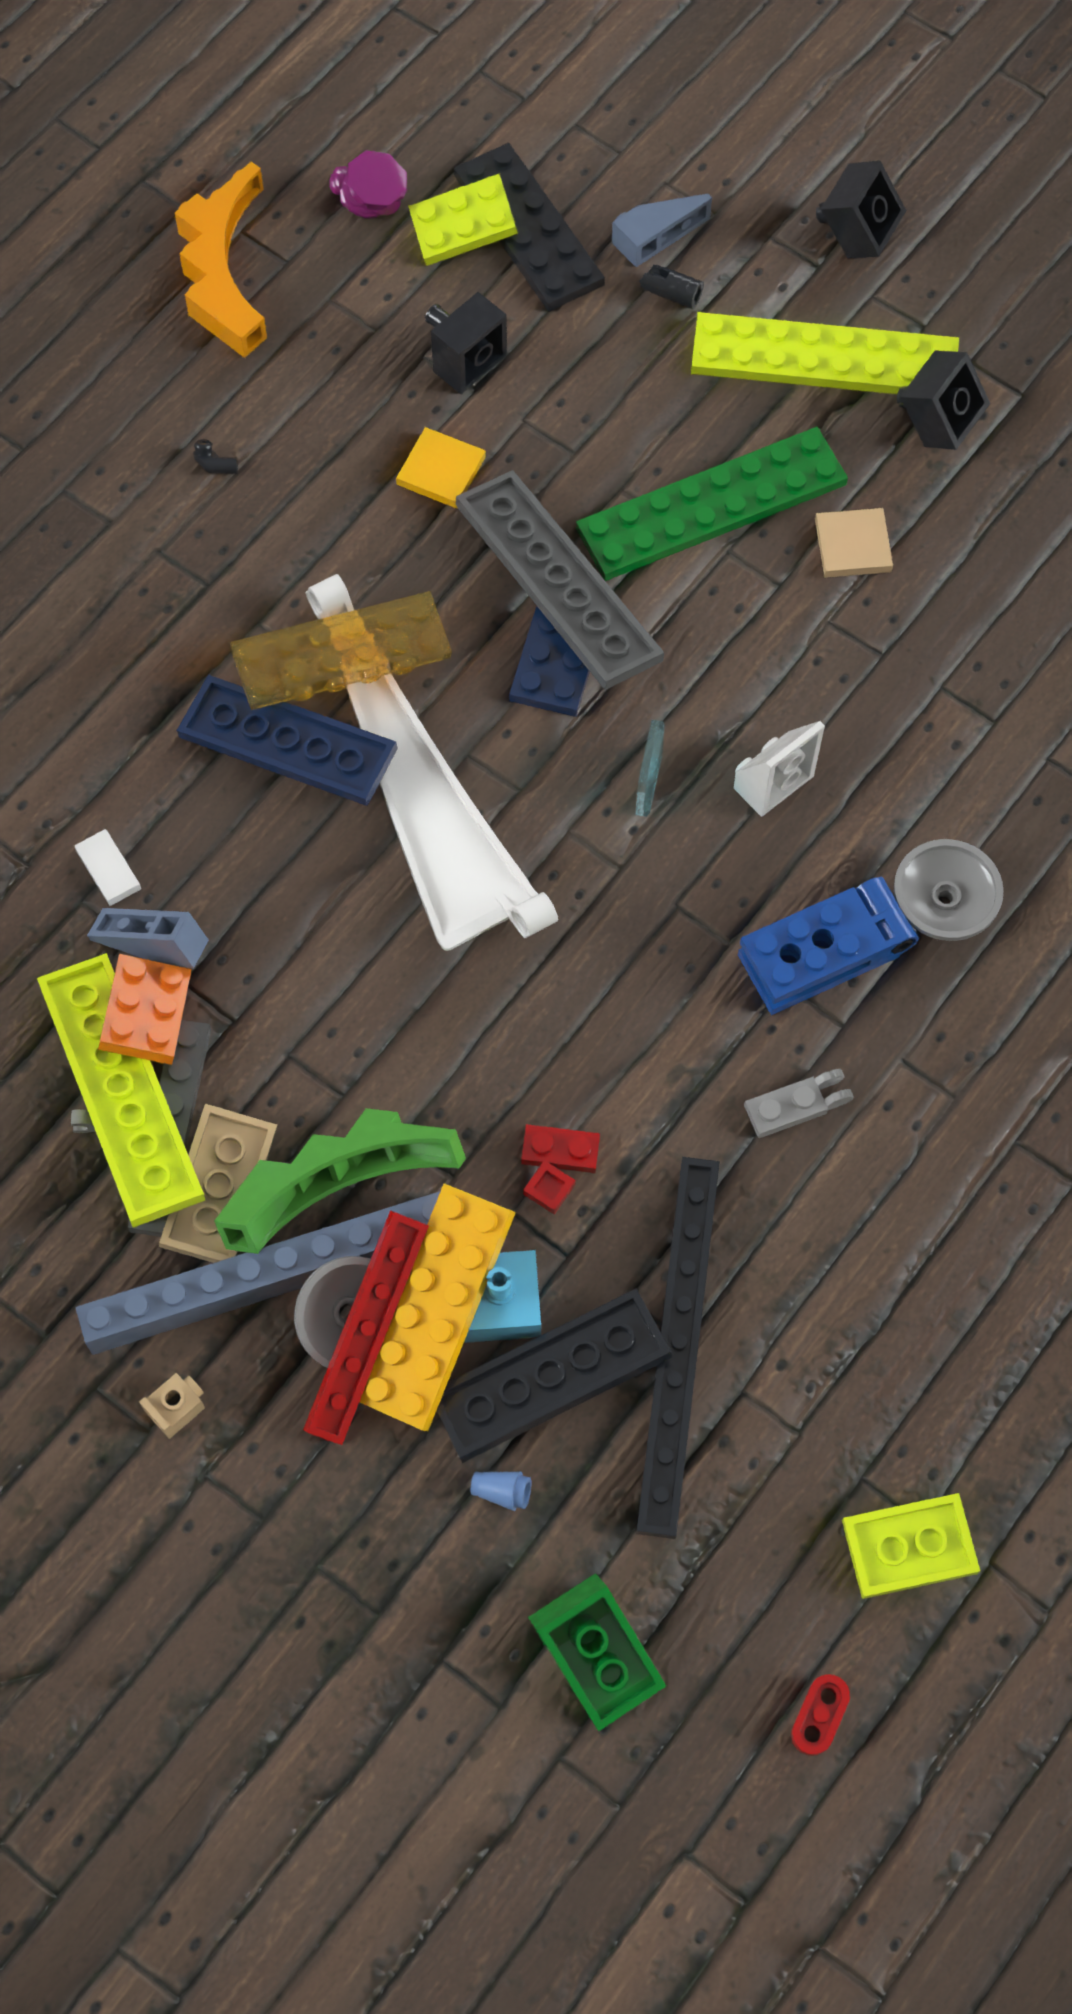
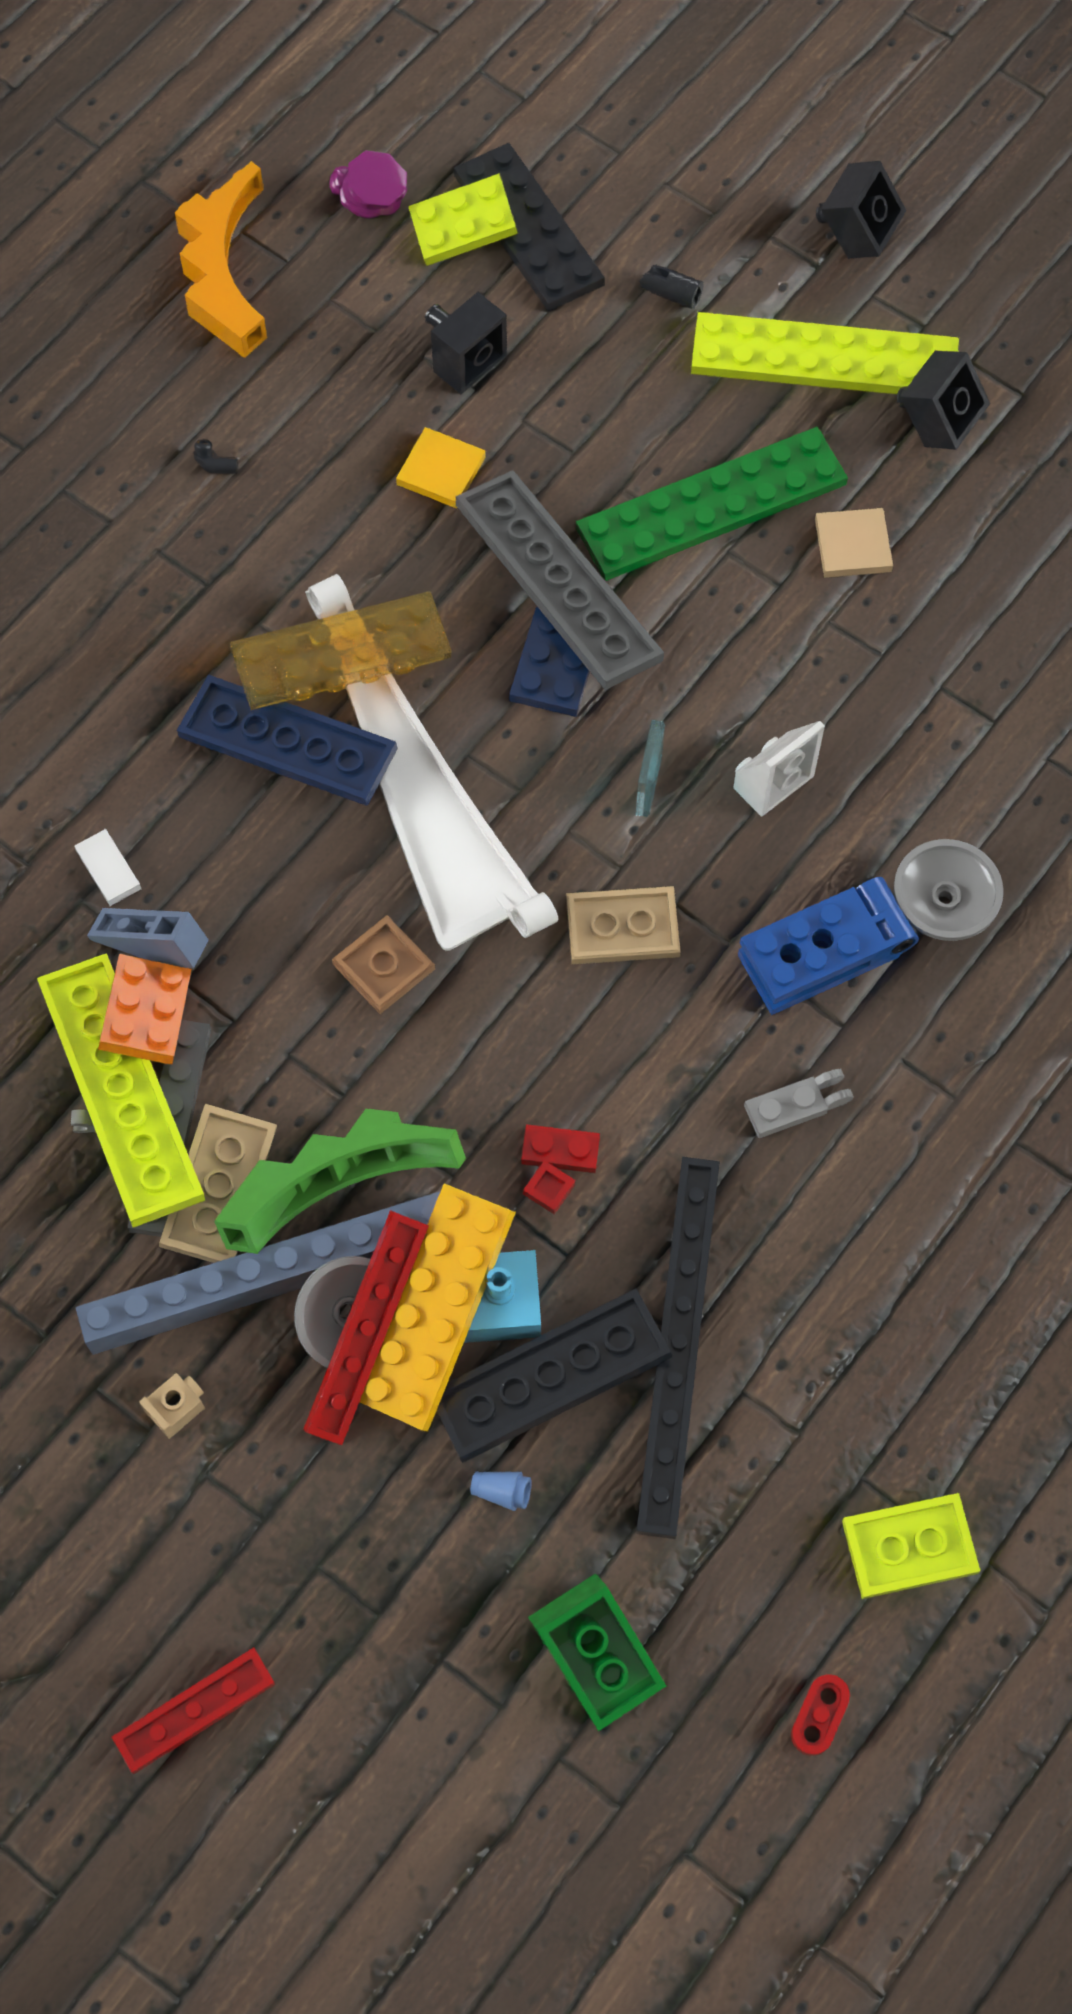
(193, 1710): none -> red plate
(383, 964): none -> medium nougat plate
(623, 925): none -> tan tile
(657, 225): sand blue slope -> none

